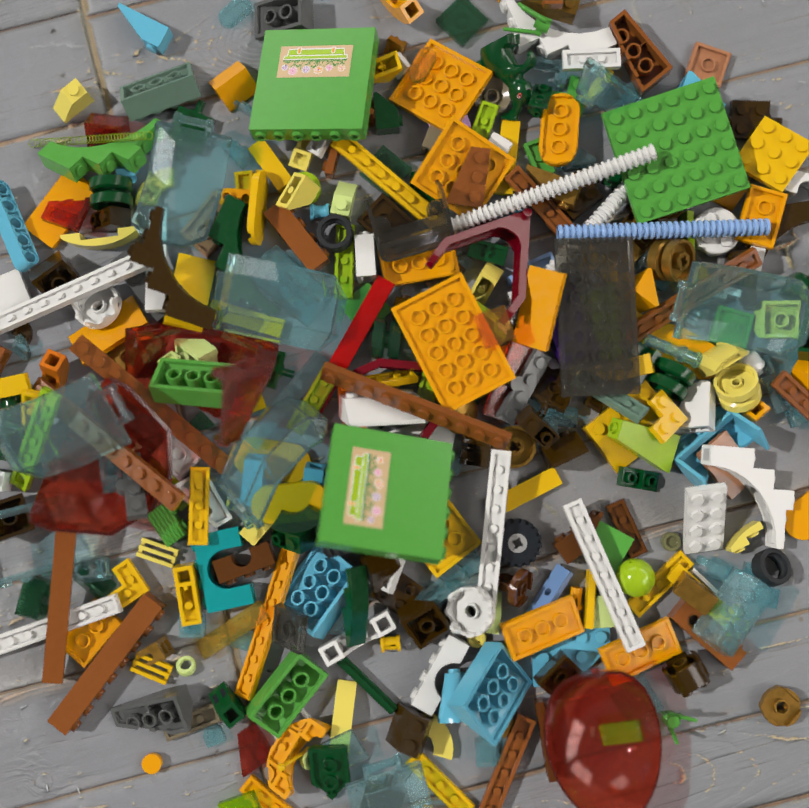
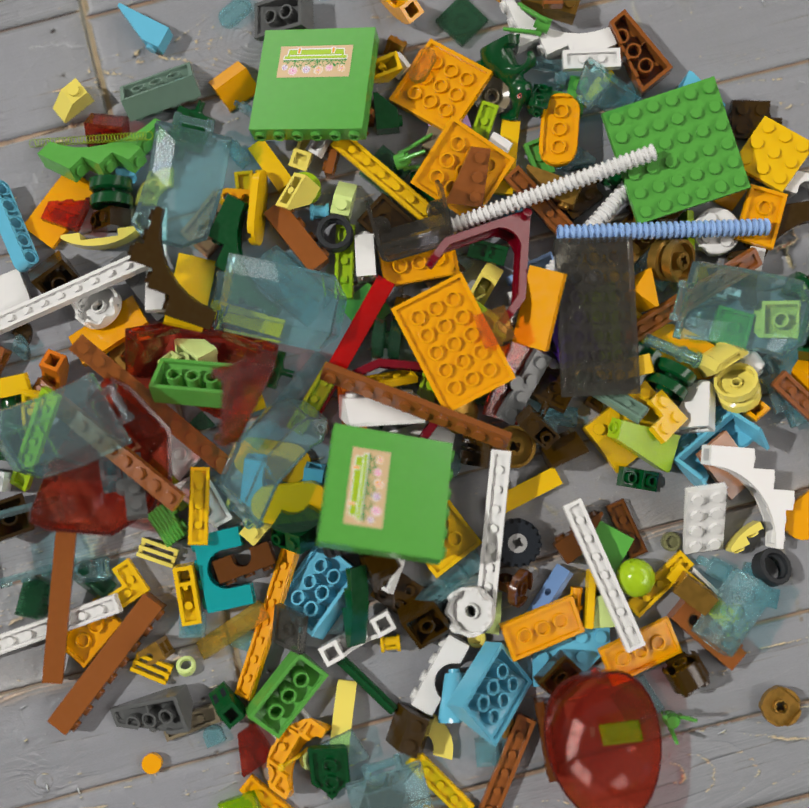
(403, 159): none -> bright green plant
(708, 62): nougat tile -> none

